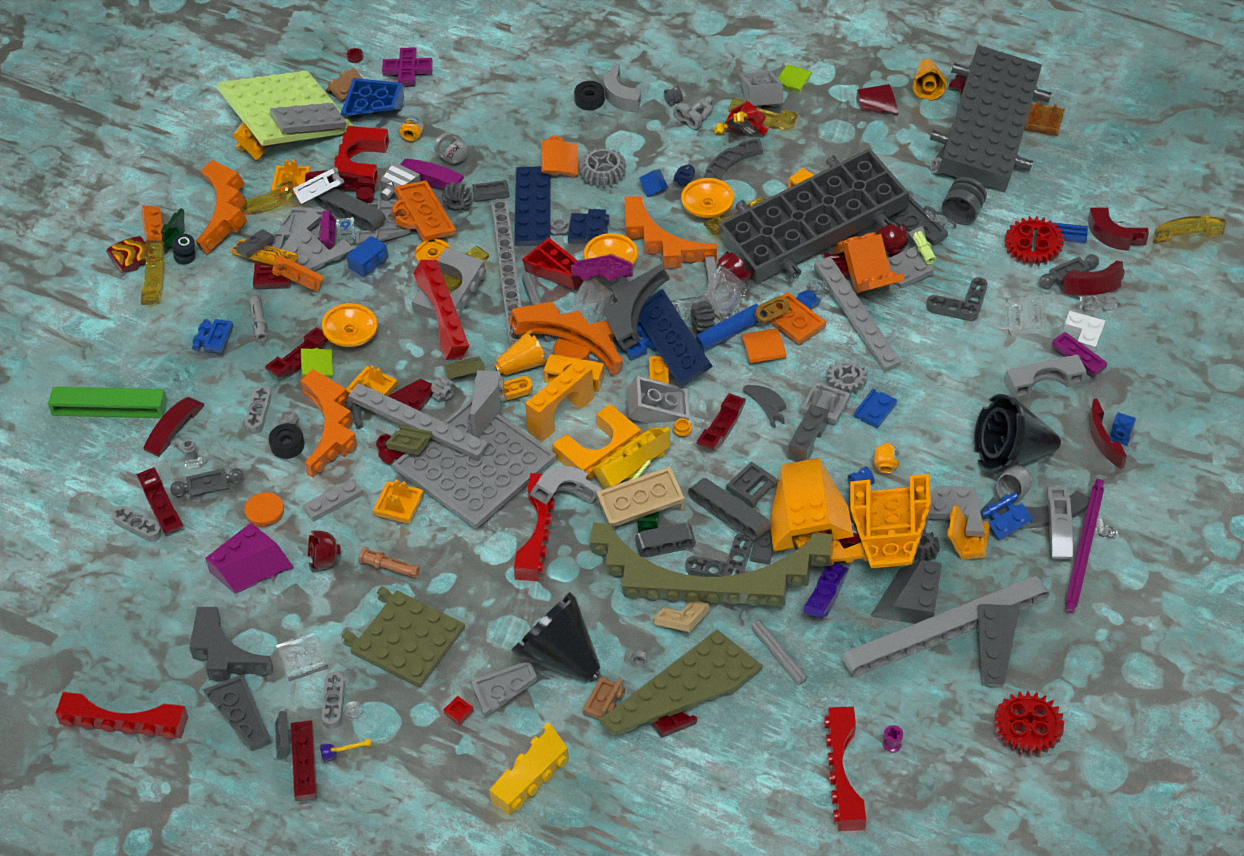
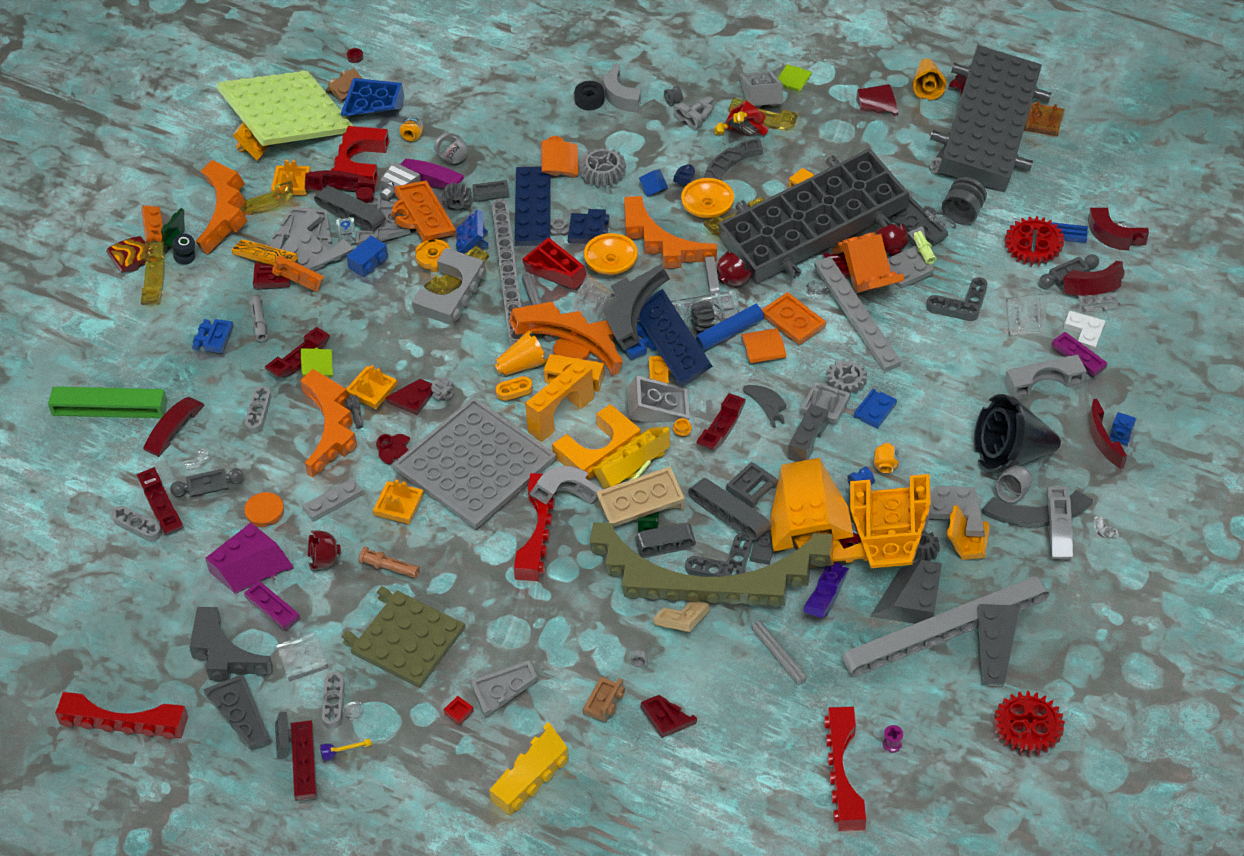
(189, 449): light grey pin -> none
(255, 243): dark grey plate -> none
(272, 605): none -> magenta plate
(287, 450): black tyre -> none
(288, 416): light grey tile -> none
(307, 118): light grey plate -> none
(318, 186): plate -> none
(328, 229): magenta plate -> none
(349, 325): light orange dish -> none
(407, 66): magenta plate -> none
(409, 440): olive plate -> none
(414, 418): light grey plate -> none
(452, 336): red arch -> none
(463, 367): olive plate -> none
(471, 233): none -> blue plate
(486, 400): light grey slope -> none
(561, 642): black cone -> none
(602, 266): magenta plate -> none
(699, 675): olive wing -> none
(724, 291): clear plate -> none
(770, 309): pearl gold plate -> none
(808, 298): blue plate -> none
(1010, 521): blue plate -> none
(1084, 546): magenta piece -> none
(1187, 225): clear yellow slope -> none

